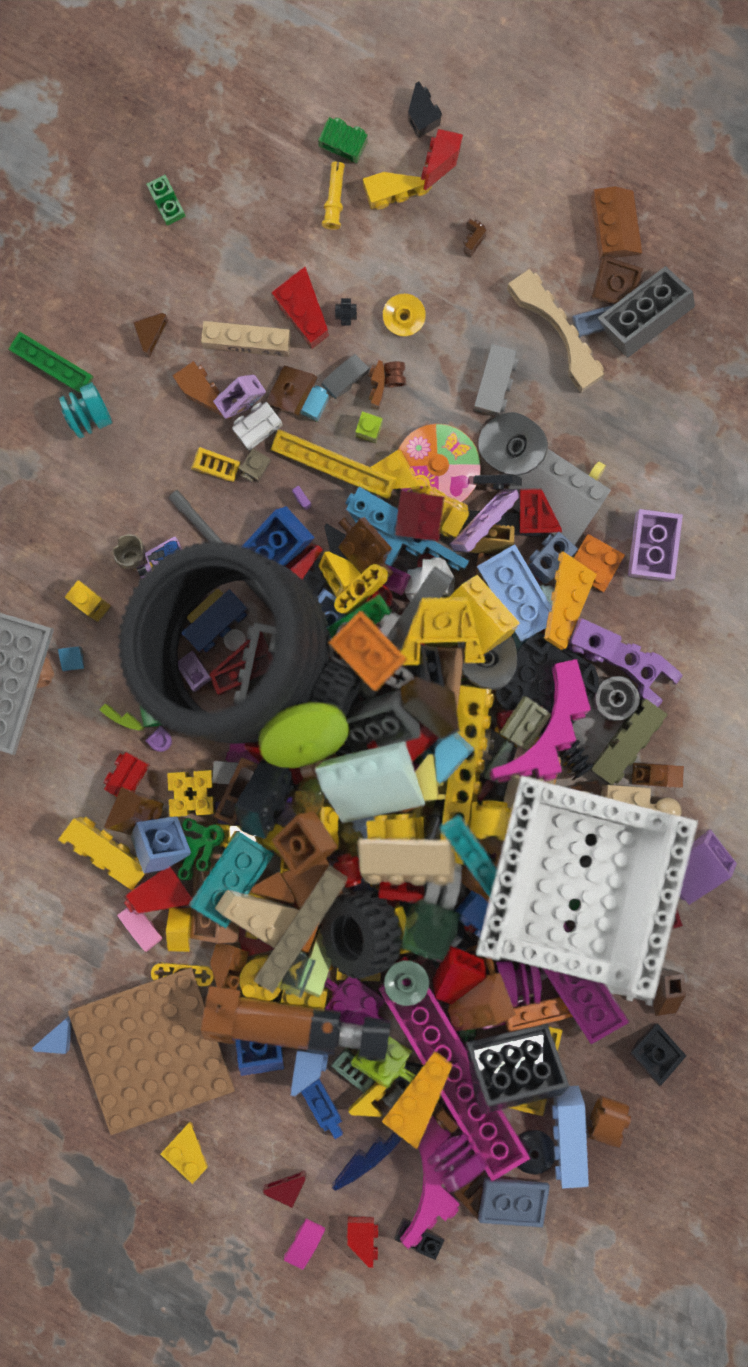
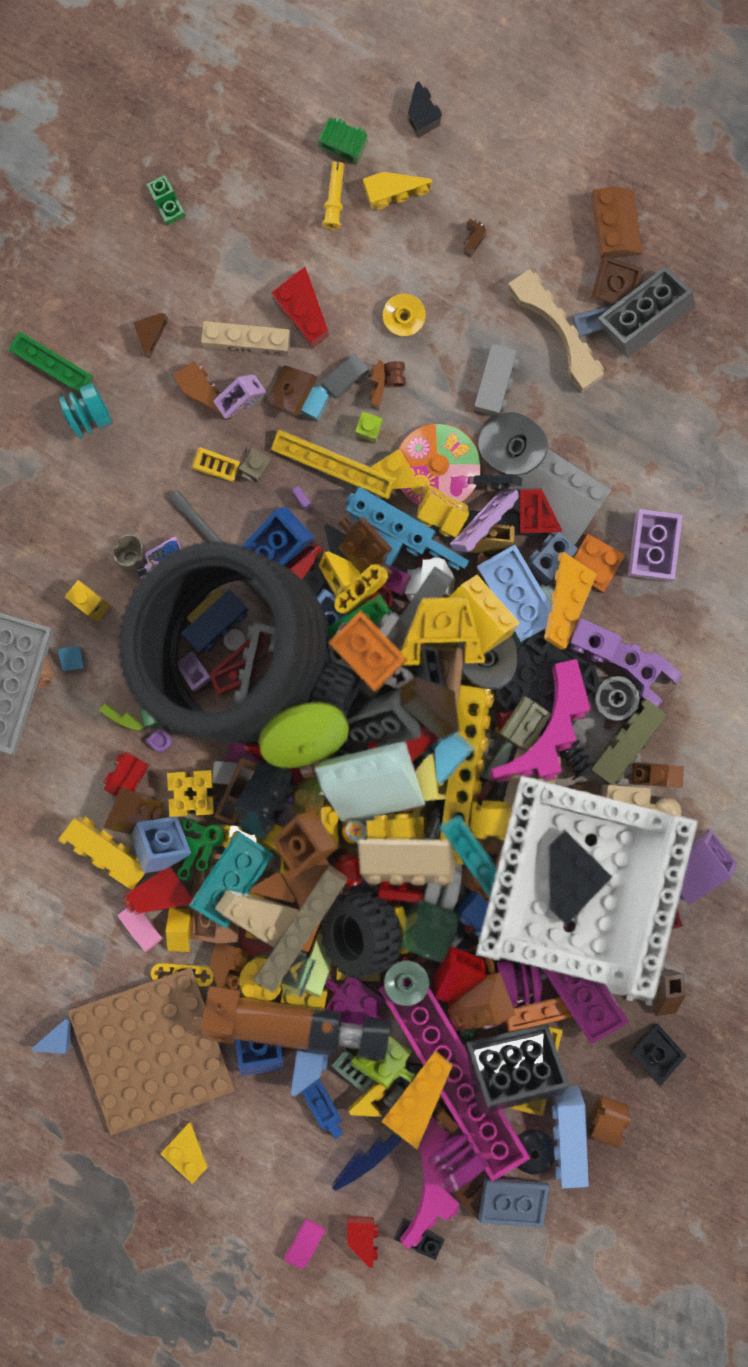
(257, 425): white brick -> none
(286, 1189): dark red slope -> none
(345, 311): black gear -> none
(354, 831): none -> light orange tile
(419, 515): dark red slope -> none
(443, 157): red slope -> none
(572, 877): none -> black plate
(597, 470): light yellow tile -> none

